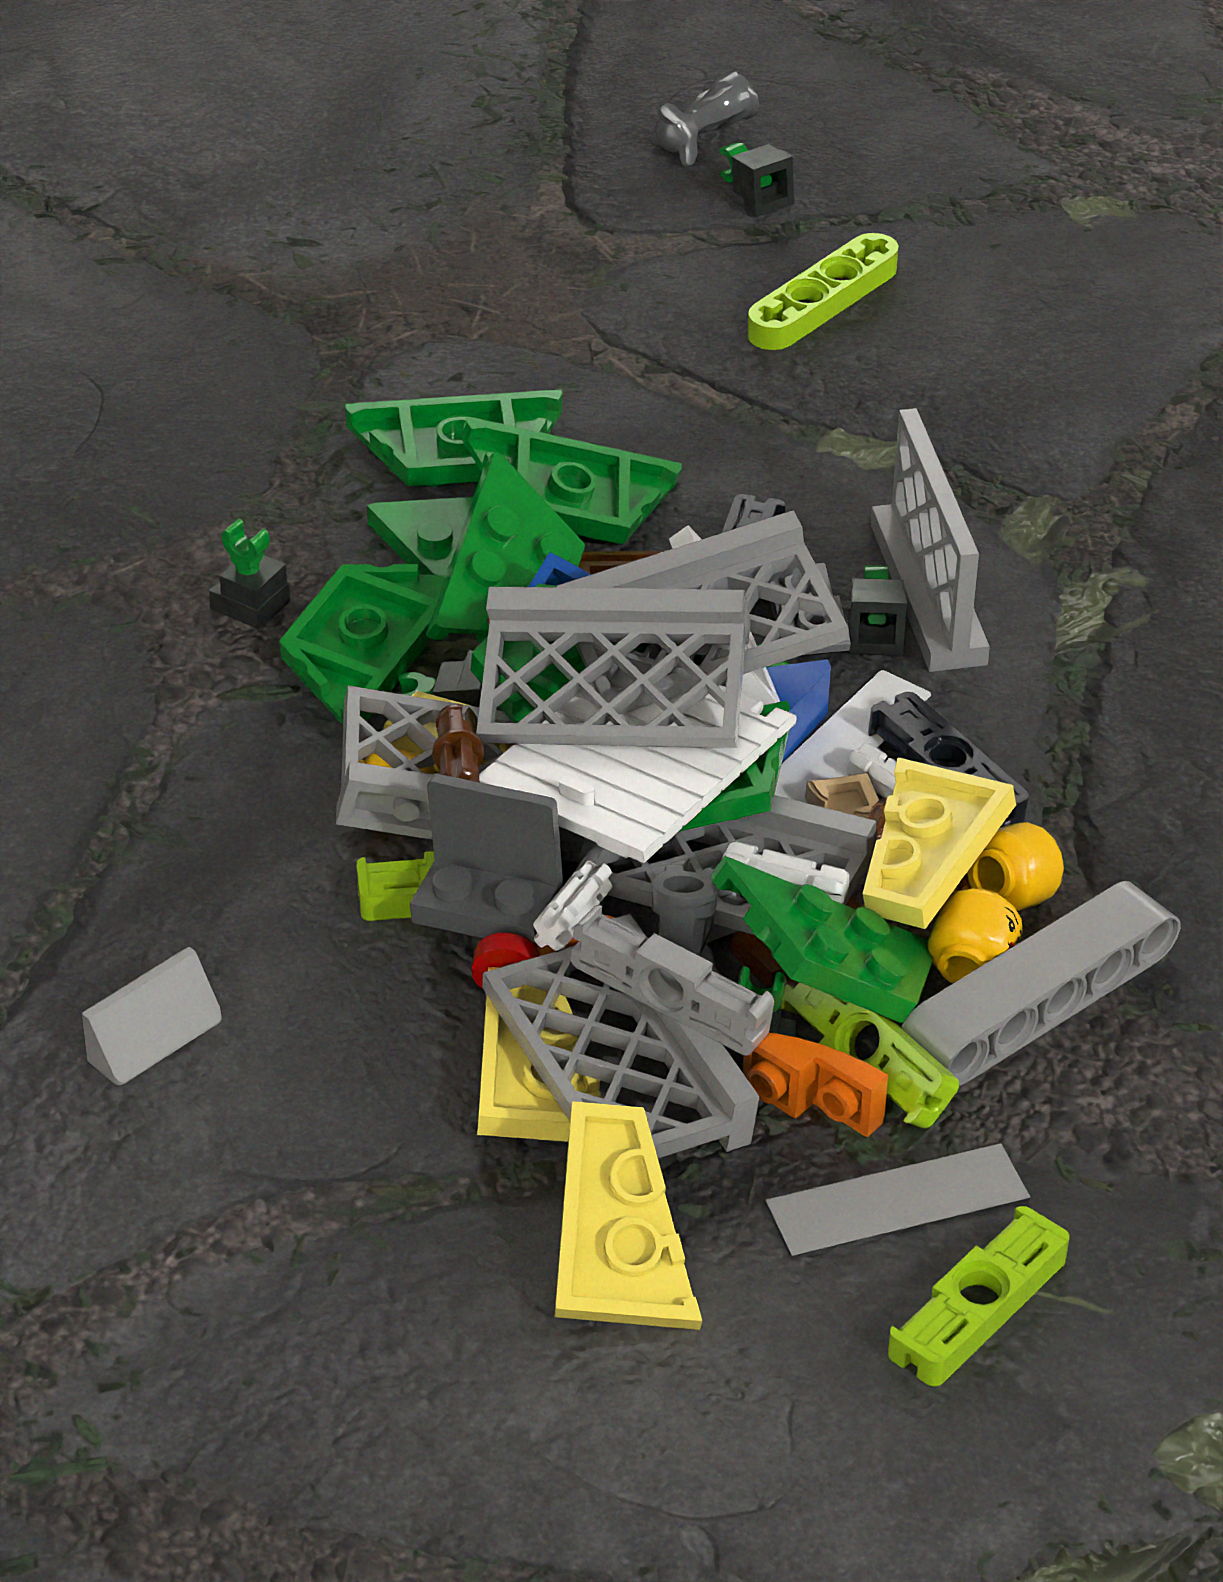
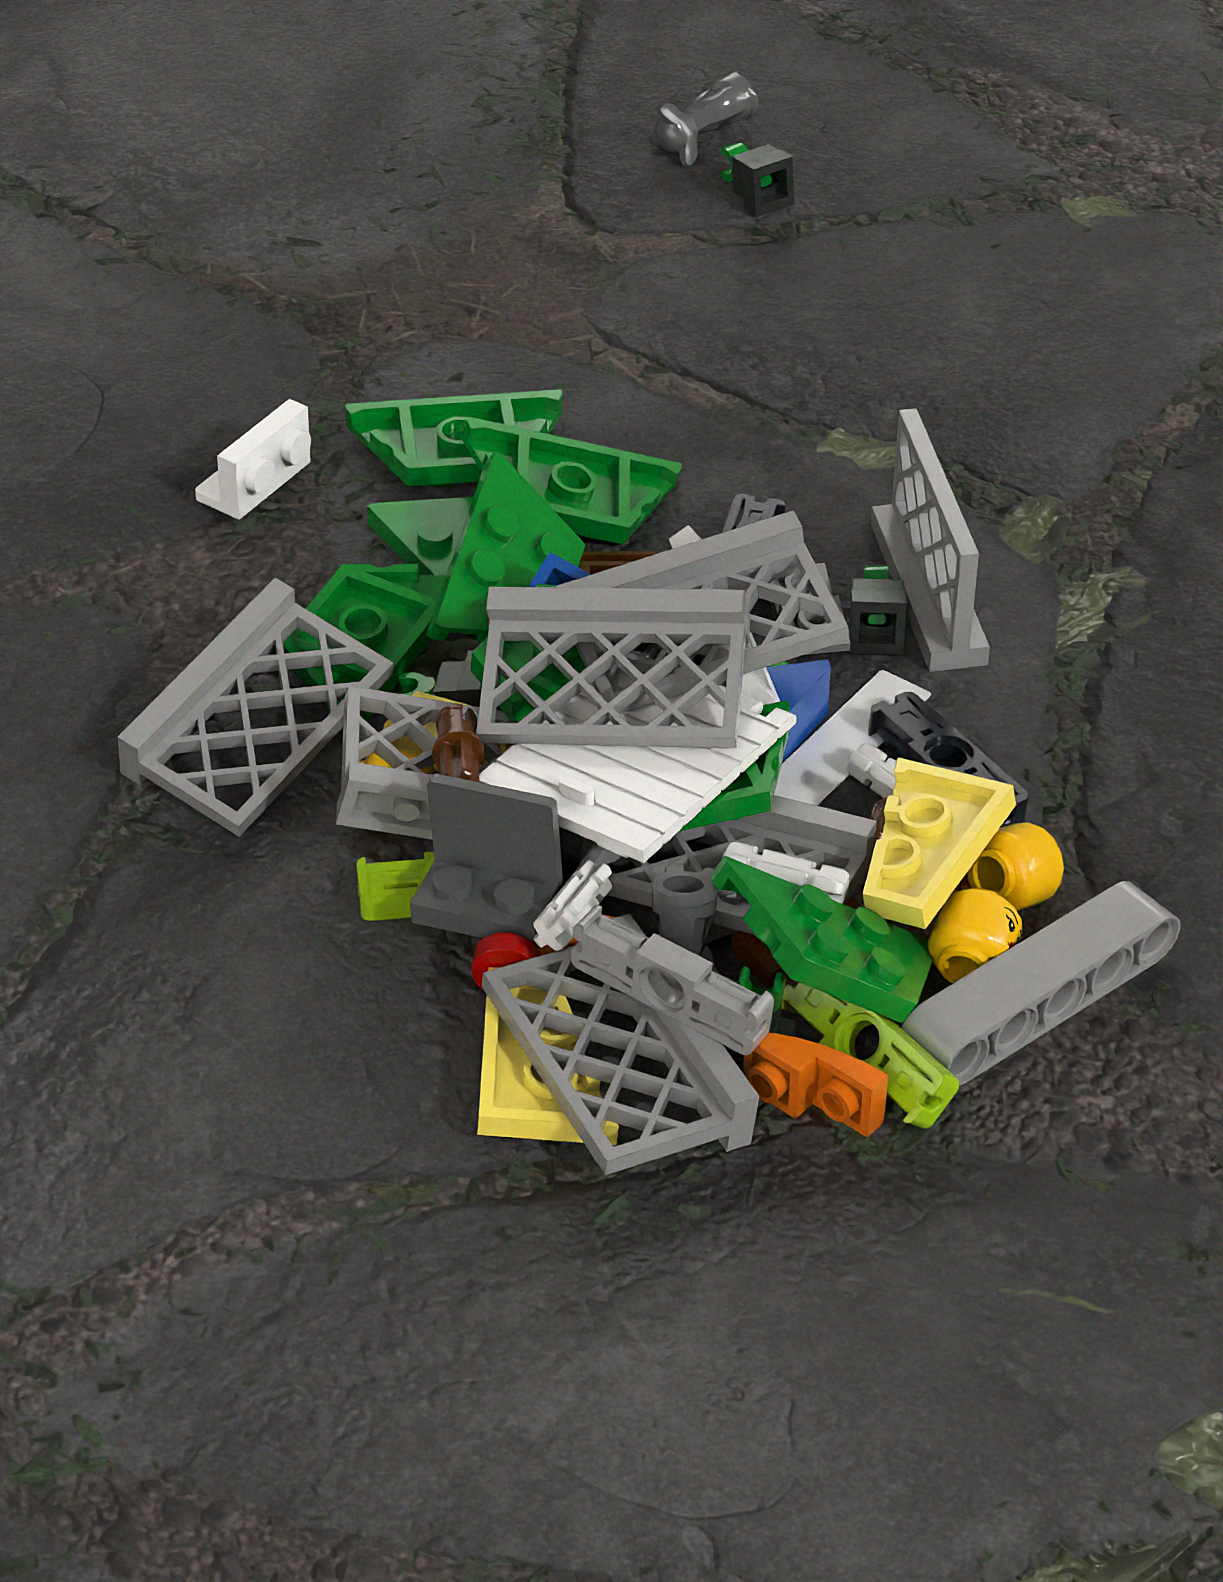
(150, 1018): light grey slope -> none
(207, 688): none -> light grey fence
(254, 584): pearl dark grey piece -> none
(259, 461): none -> white bracket
(617, 1228): light yellow wing -> none
(783, 320): lime beam -> none
(844, 794): tan tile -> none
(896, 1199): light grey sticker -> none
(953, 1328): lime piece -> none

